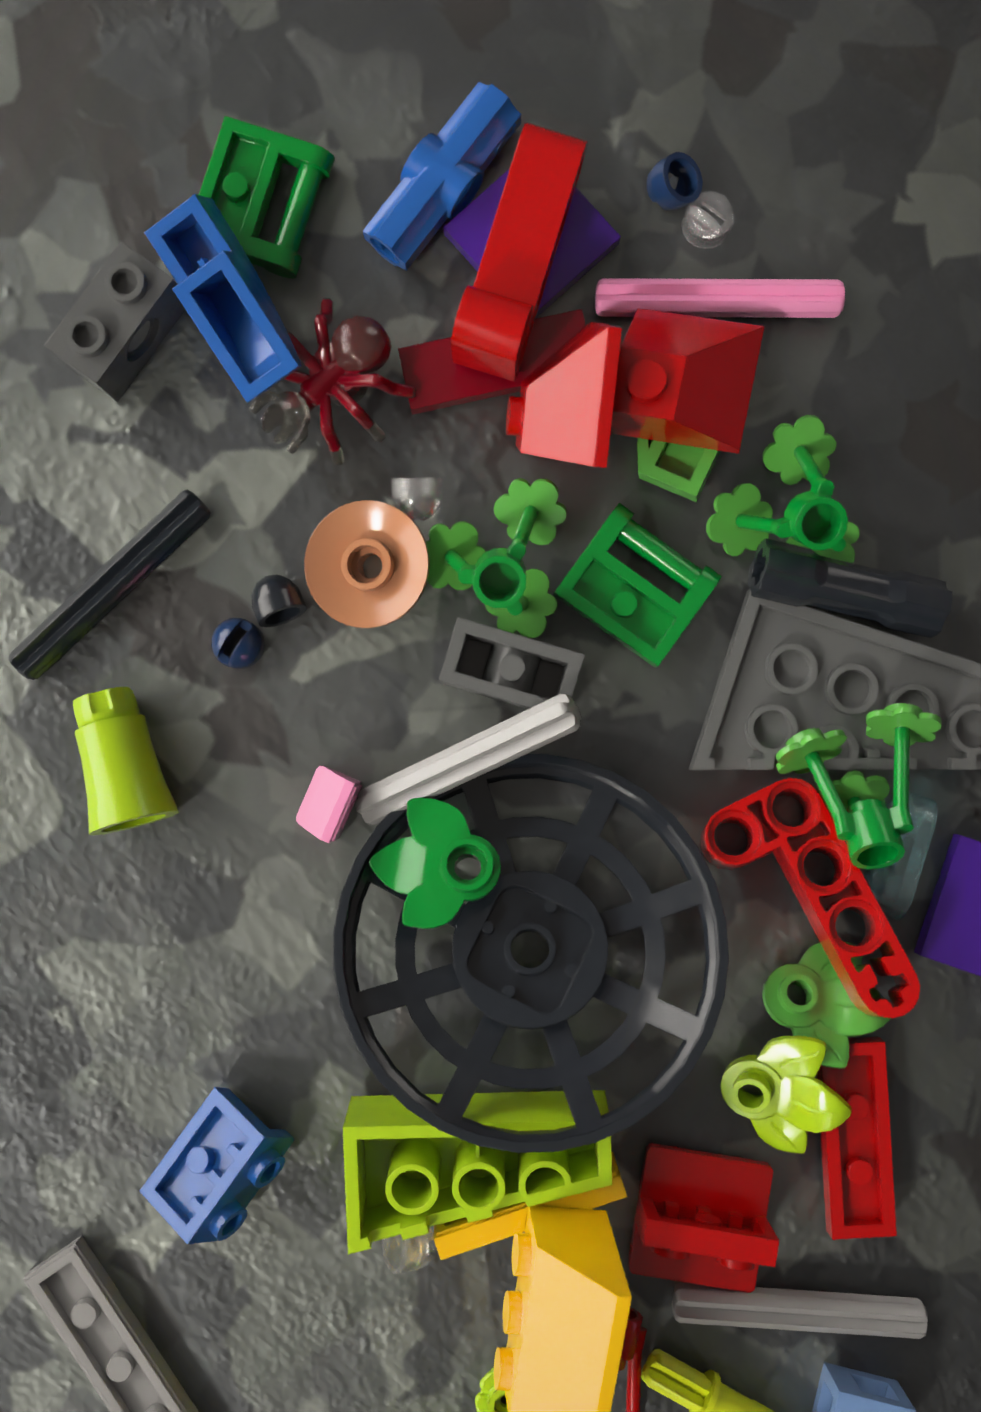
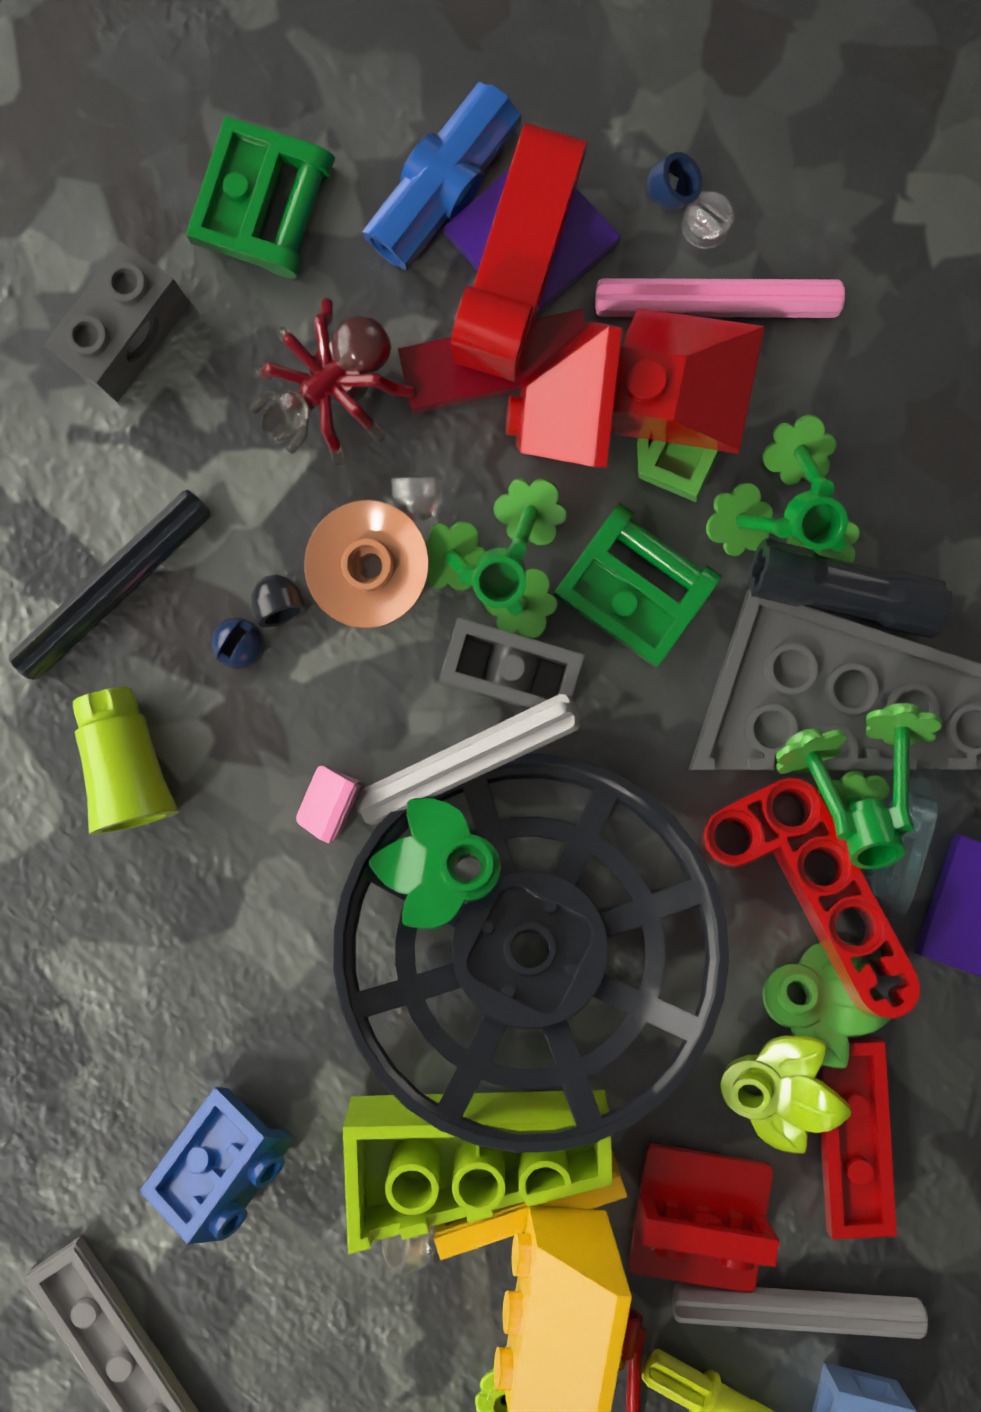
(224, 296): blue slope -> none

